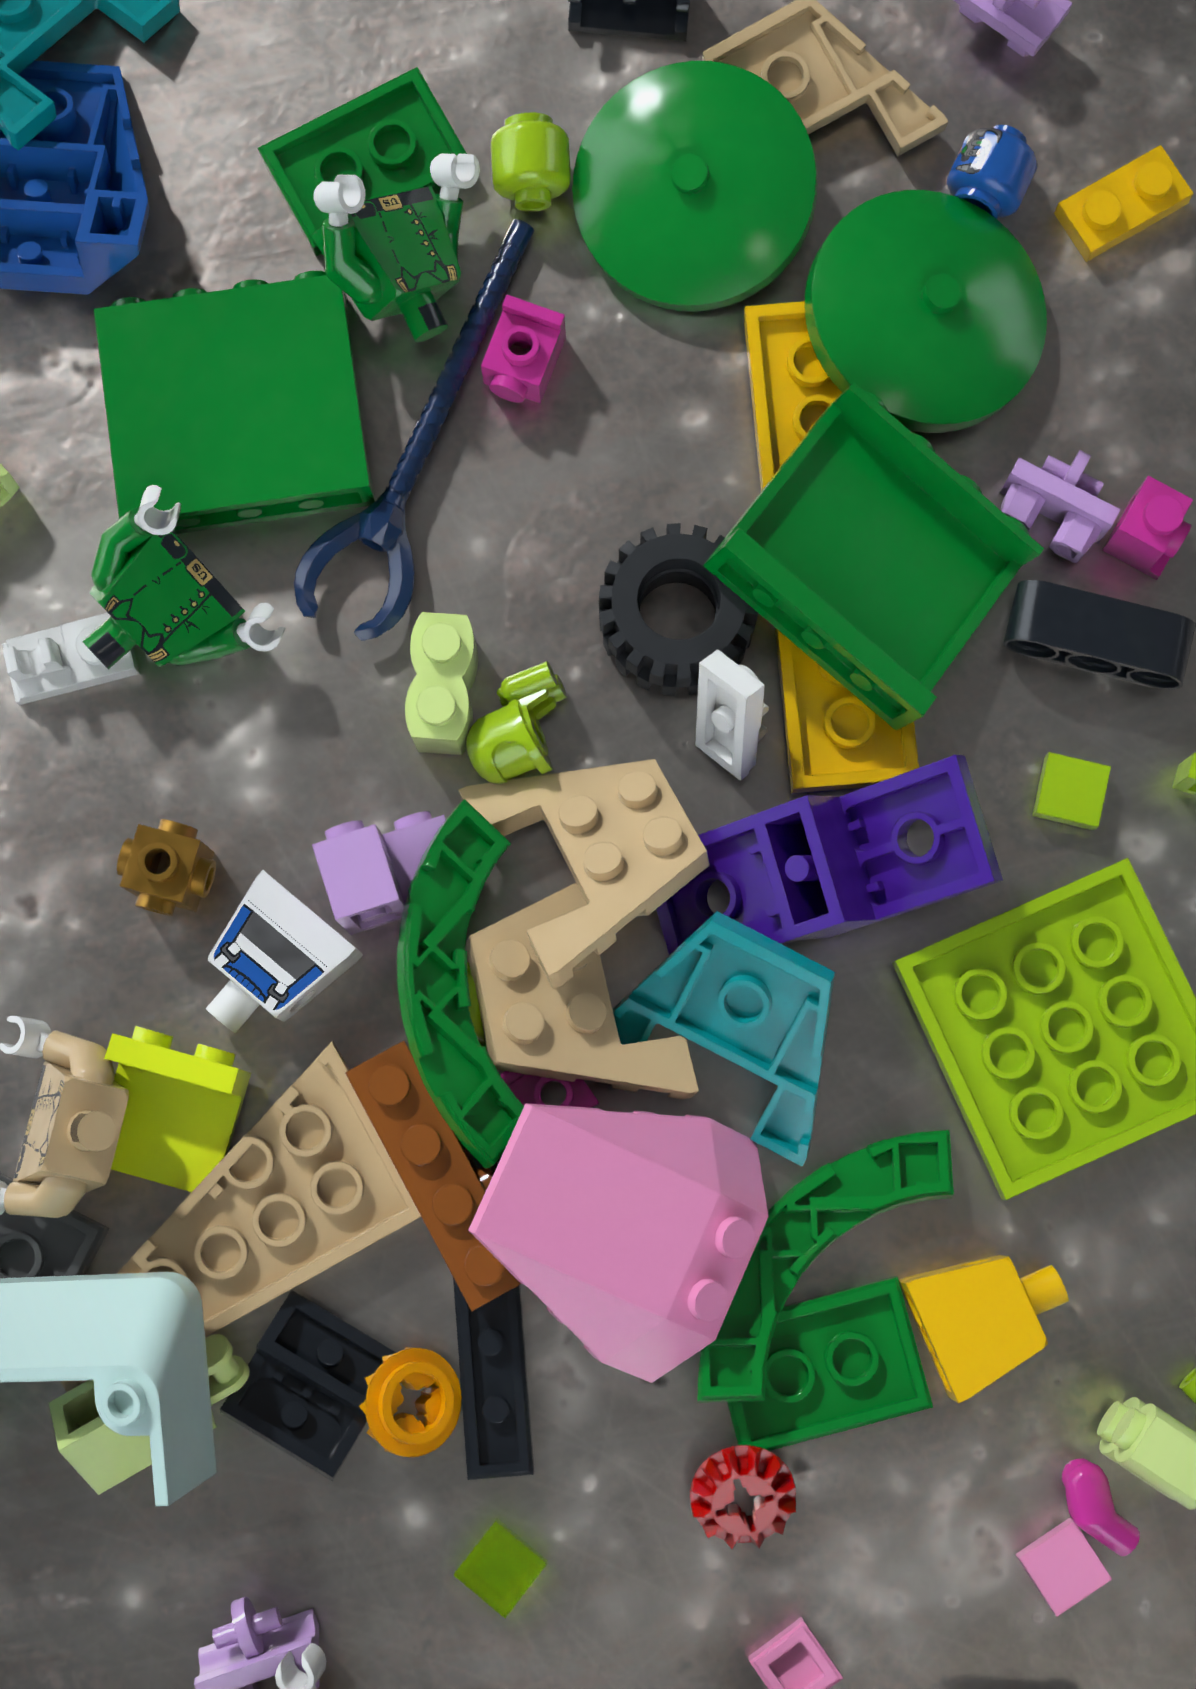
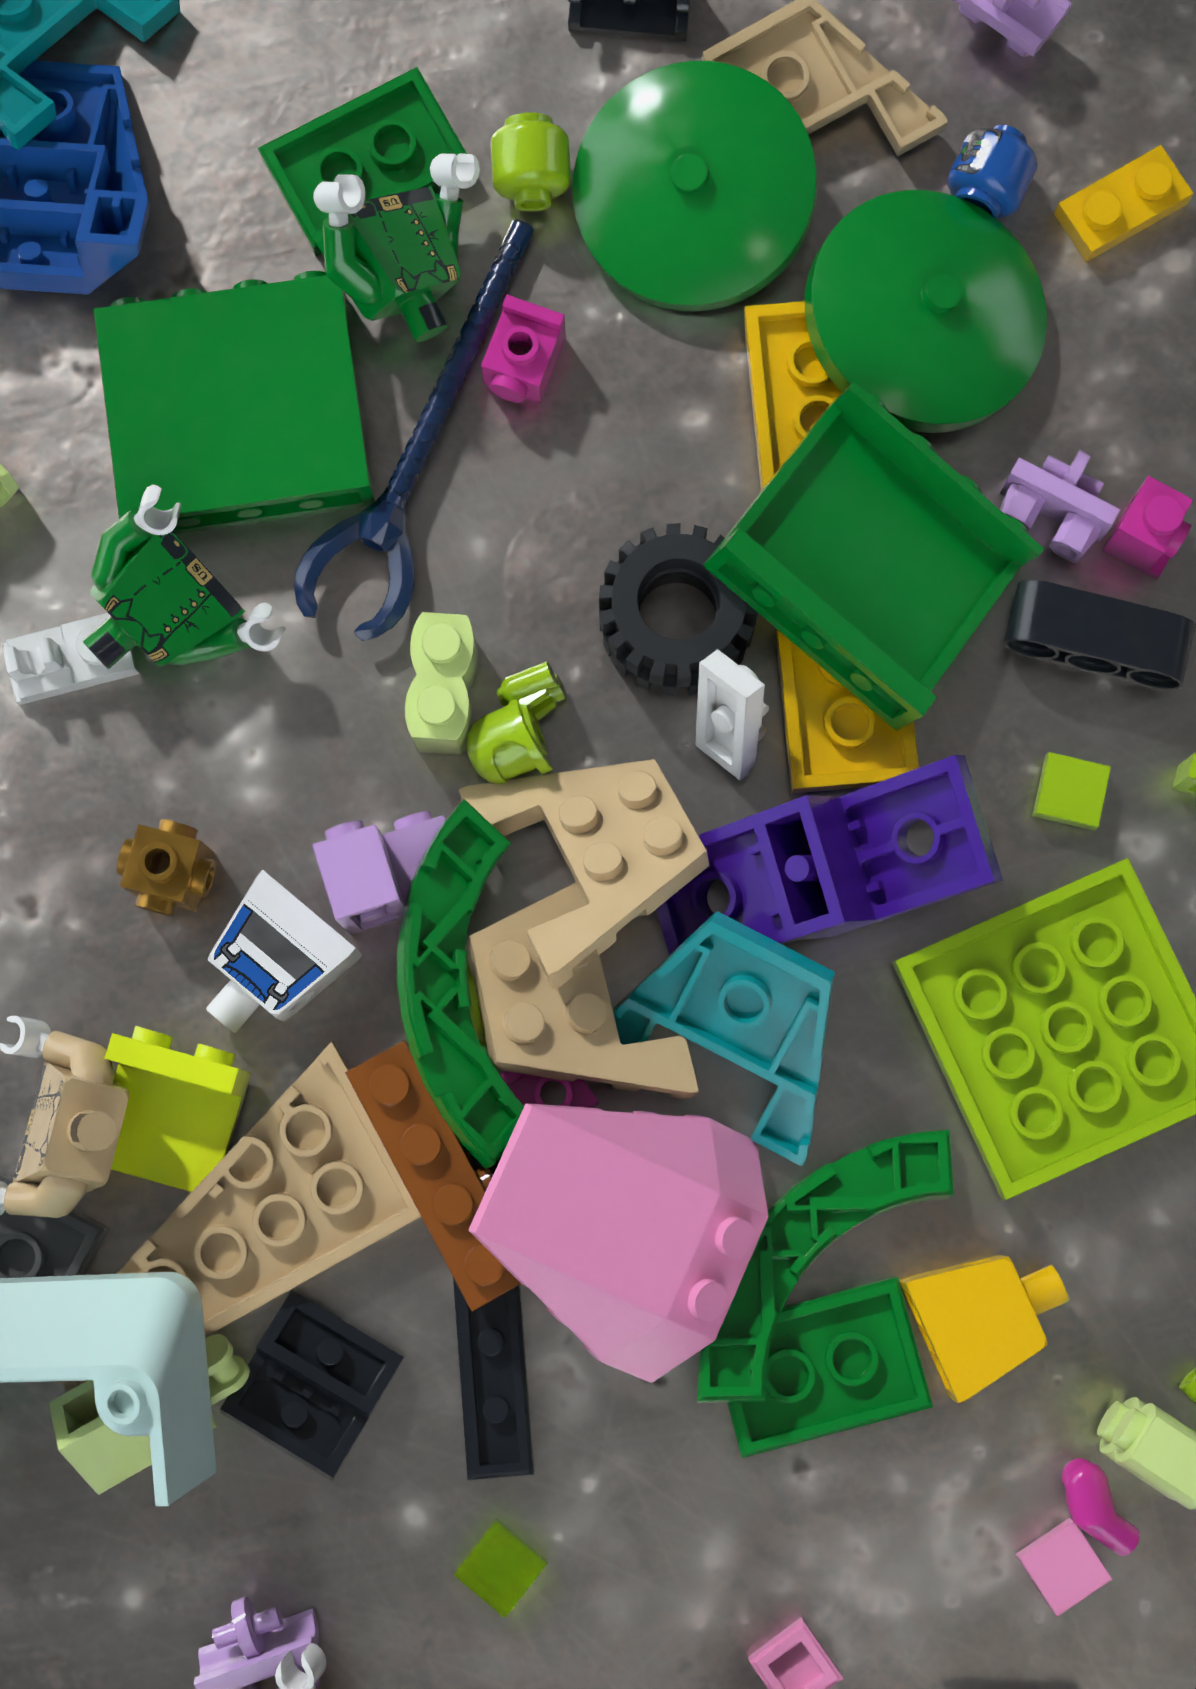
(436, 1407): light orange gear -> none
(762, 1475): red gear -> none

